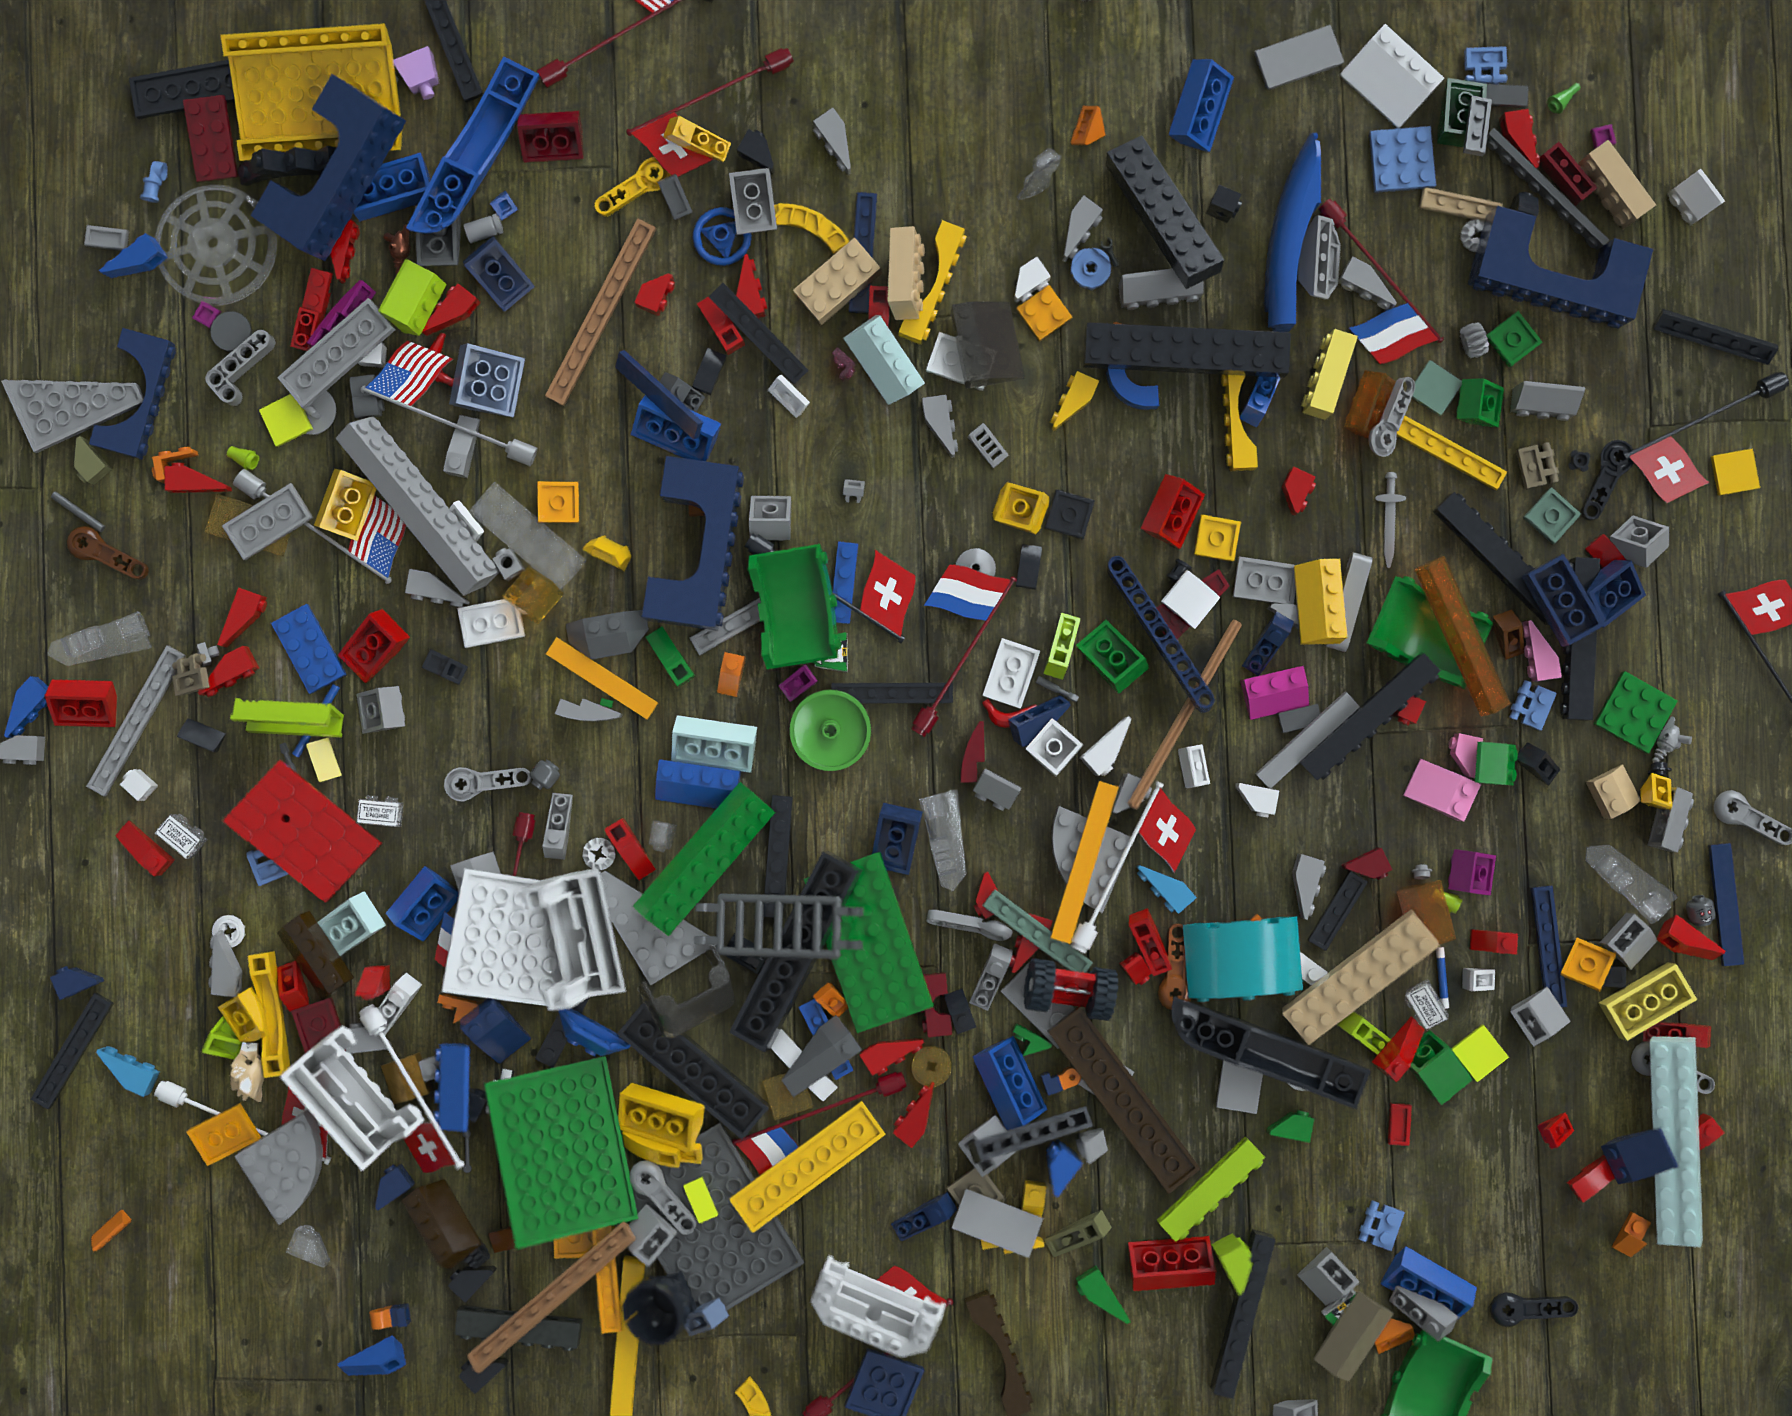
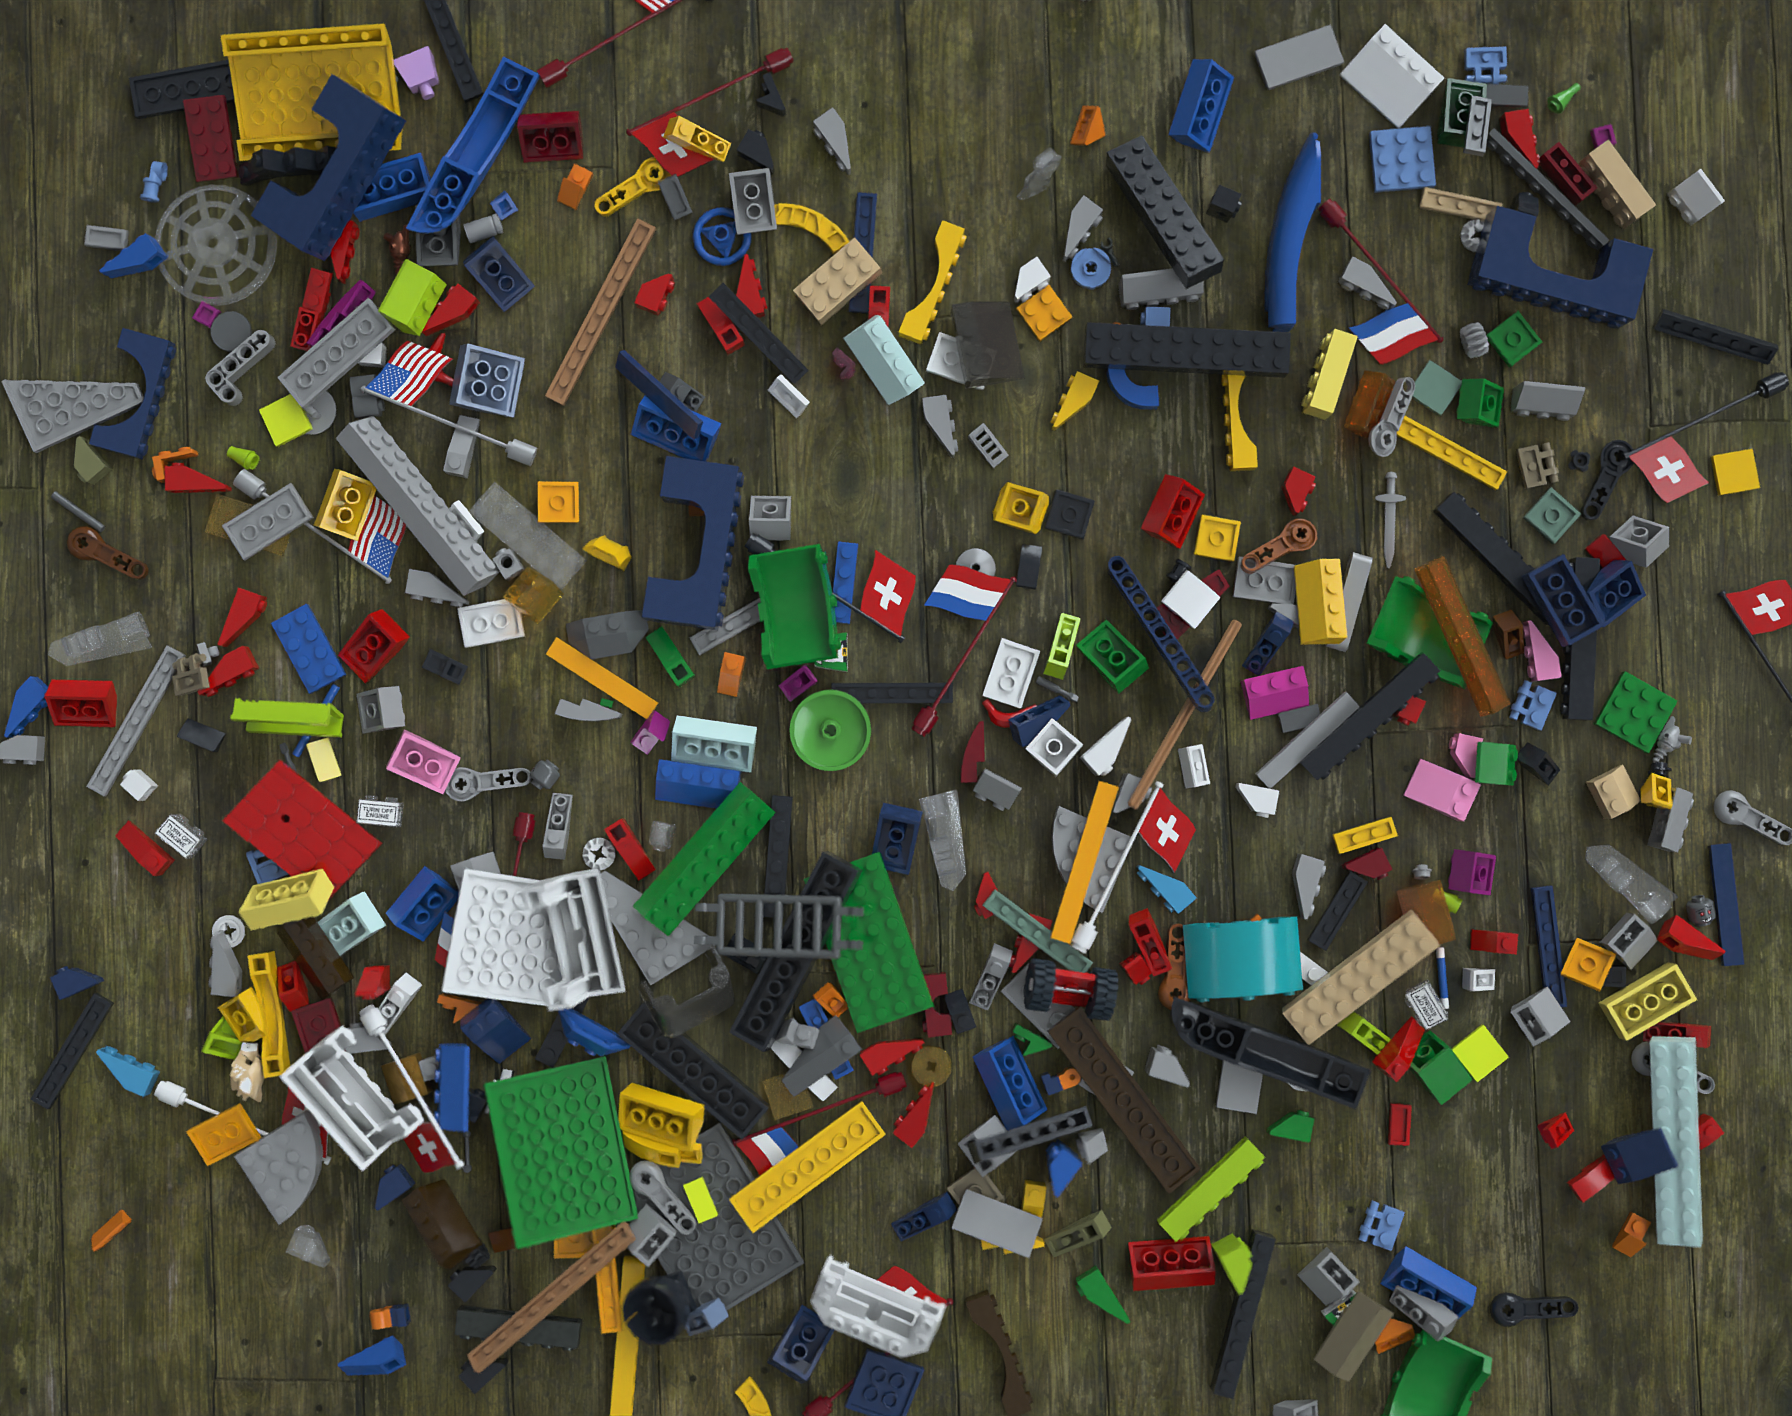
(286, 899): none -> light yellow brick
(423, 762): none -> bright pink slope
(574, 186): none -> orange slope
(651, 731): none -> magenta slope
(709, 371): black slope -> none
(772, 101): none -> black slope
(797, 1034): none -> light grey slope
(801, 1345): none -> dark blue slope
(853, 488): light grey tile -> none
(905, 273): tan brick -> none
(992, 929): light grey beam -> none
(1155, 316): none -> medium blue brick
(1164, 1065): none -> light grey slope
(1259, 400): blue slope -> none
(1283, 544): none -> dark orange beam
(1319, 258): light grey wedge -> none
(1364, 835): none -> yellow plate

